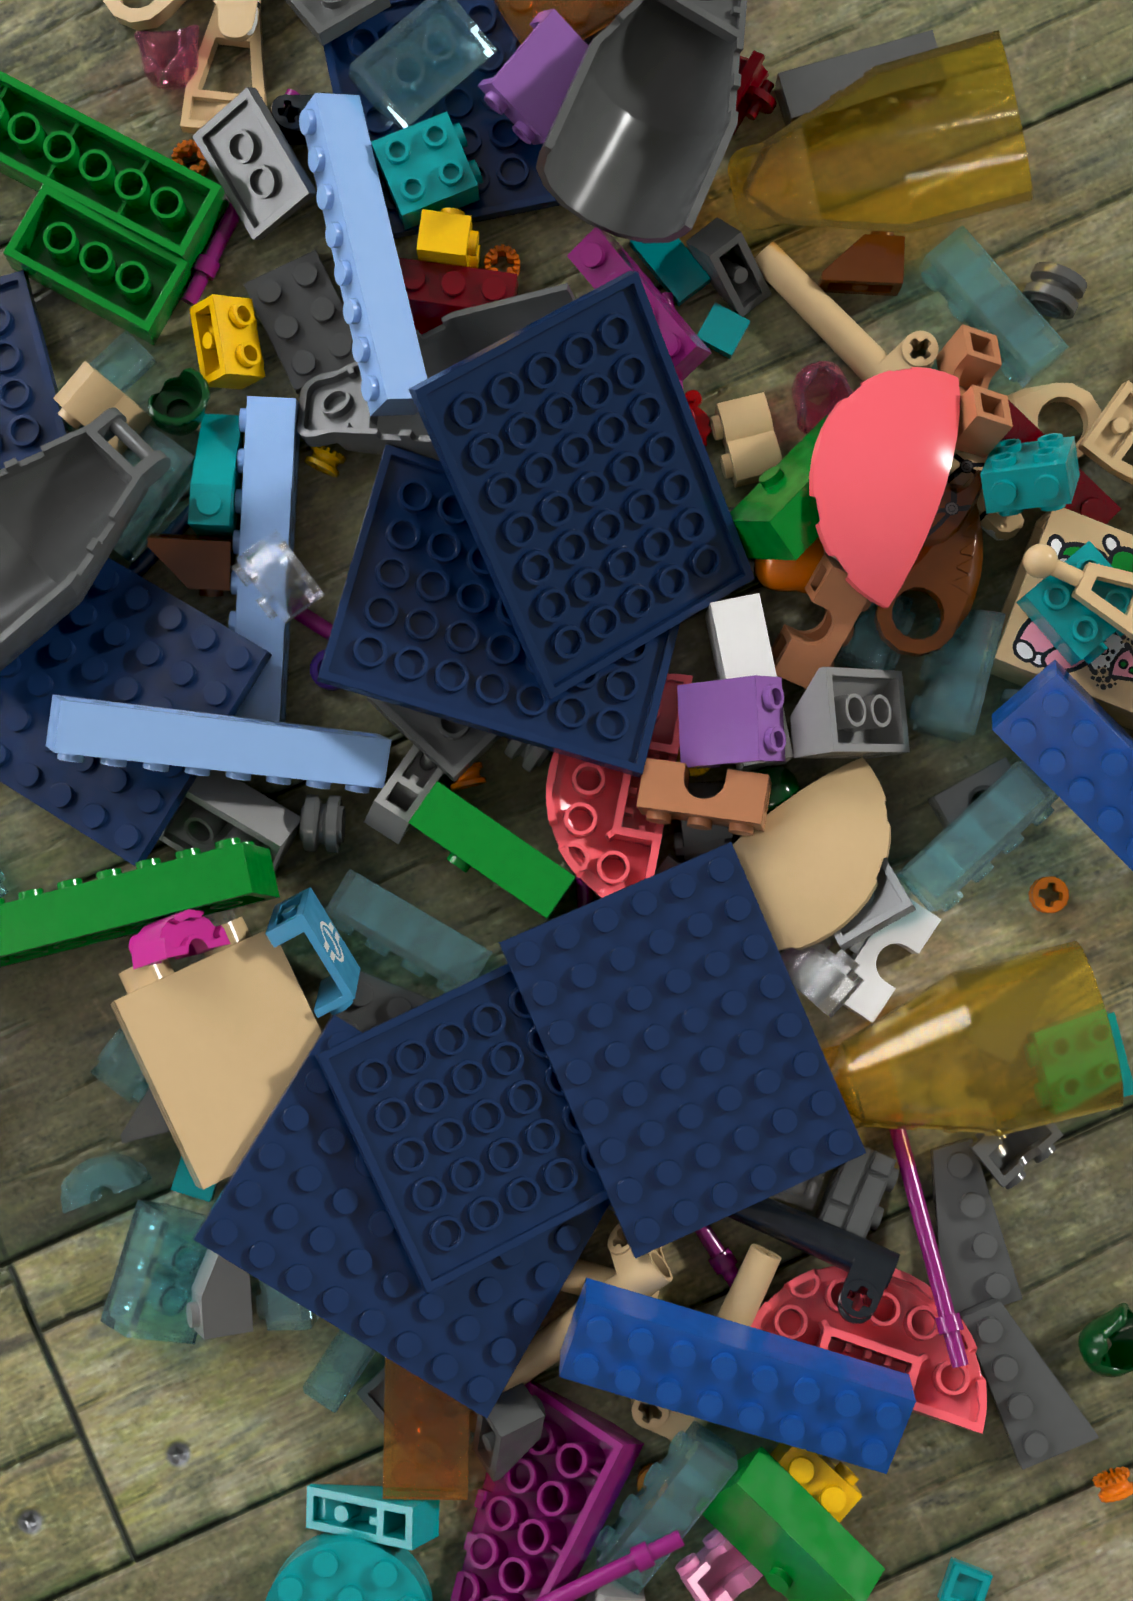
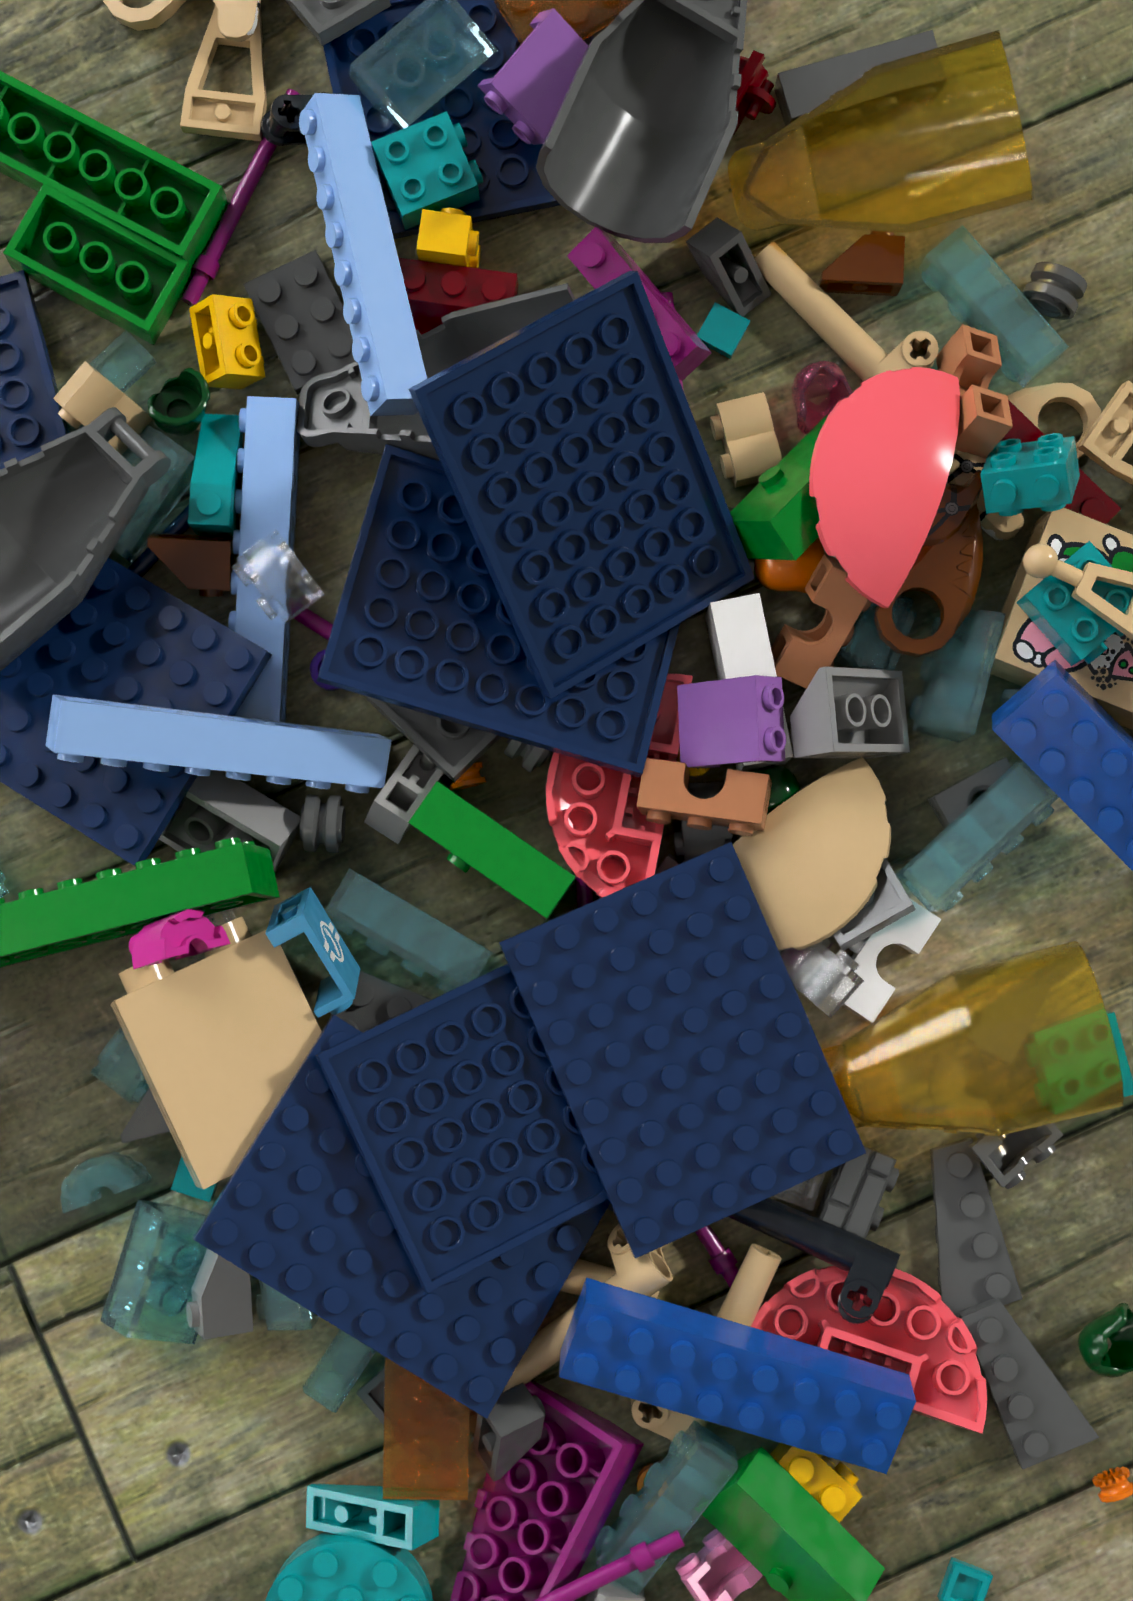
(169, 56): clear pink hair -> none
(187, 149): orange bush -> none
(254, 164): plate -> none
(325, 461): yellow bush -> none
(512, 257): orange bush -> none
(673, 268): teal tile -> none
(701, 419): red piece -> none
(948, 1322): magenta bar -> none
(1039, 902): orange bush -> none

